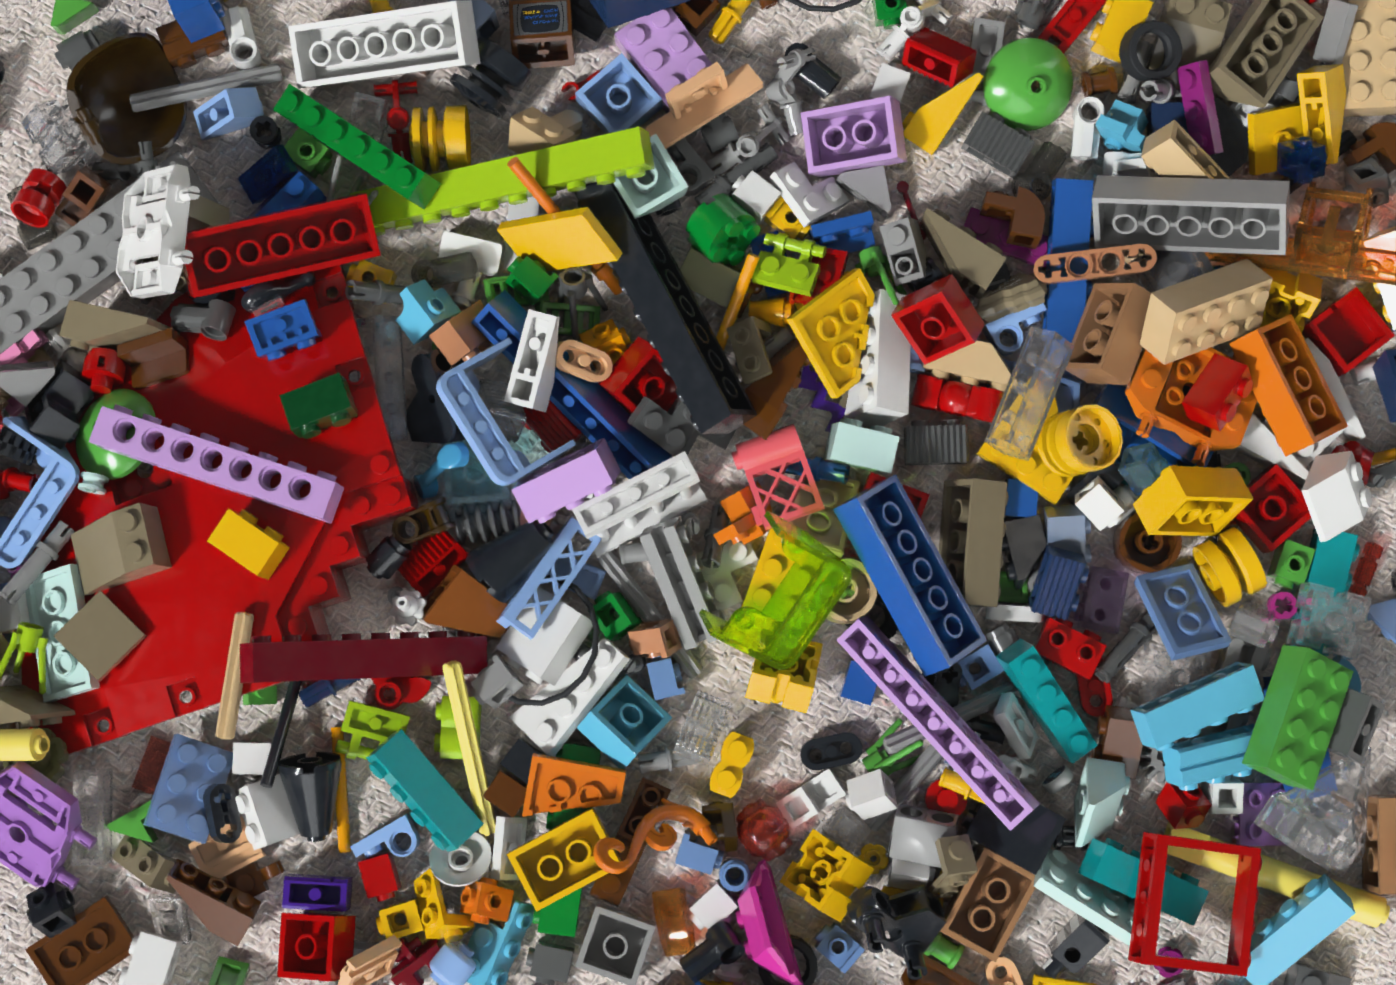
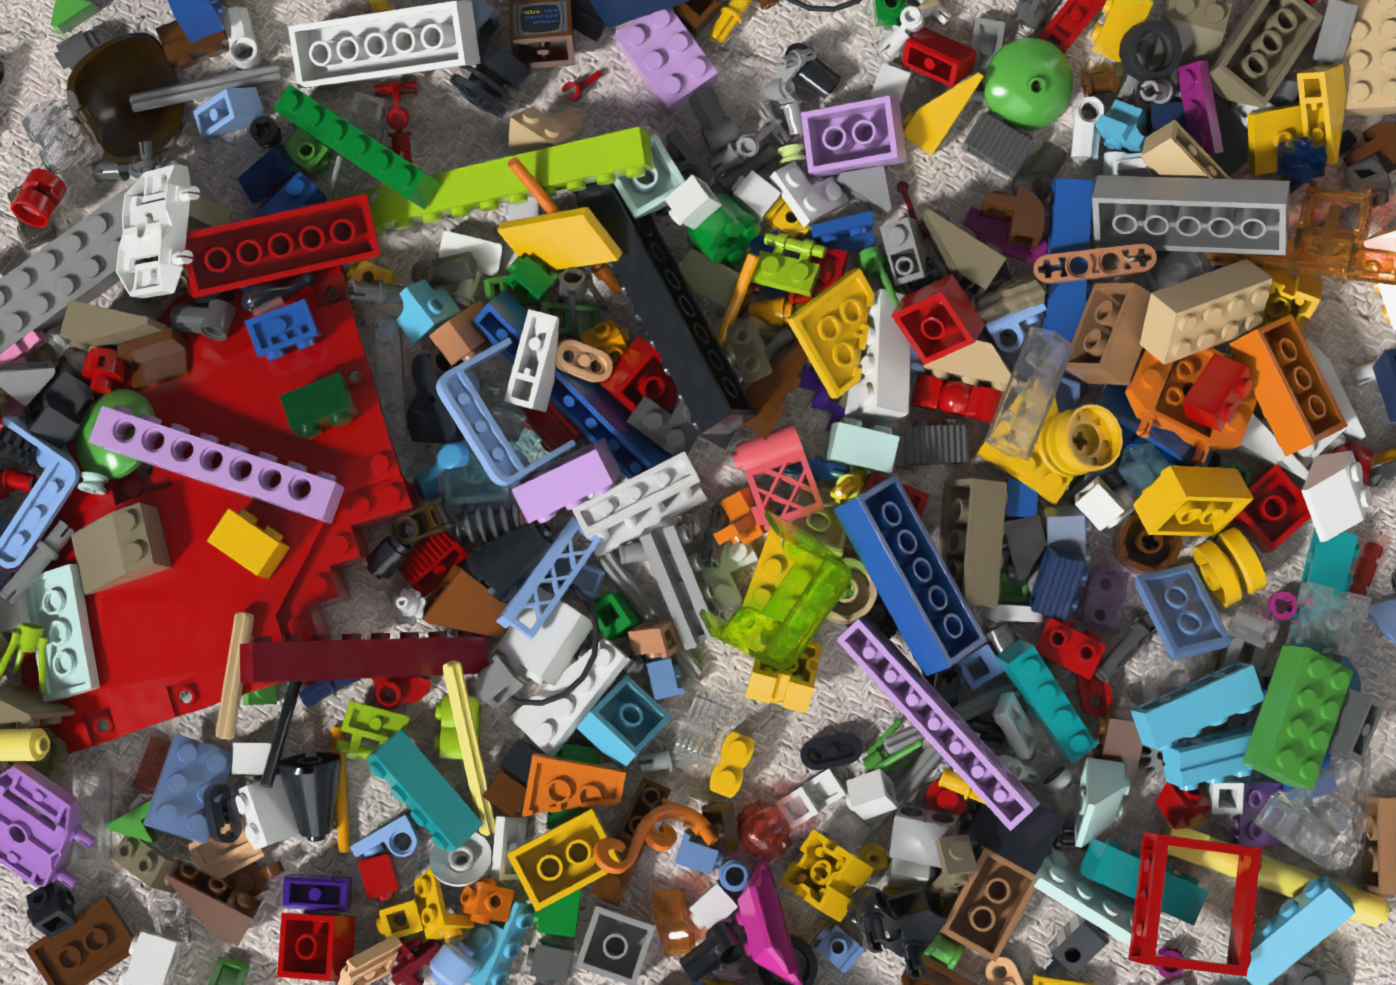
(82, 196): reddish brown brick -> none
(100, 636): dark tan tile -> none
(440, 137): yellow wheel -> none
(619, 97): light blue brick -> none
(692, 202): none -> white brick
(702, 100): light nougat bracket -> none
(792, 153): none -> yellowish green bush
(849, 485): none -> yellow axle
(857, 684): blue brick -> none
(1290, 563): bright green brick -> none
(1348, 331): red piece -> none

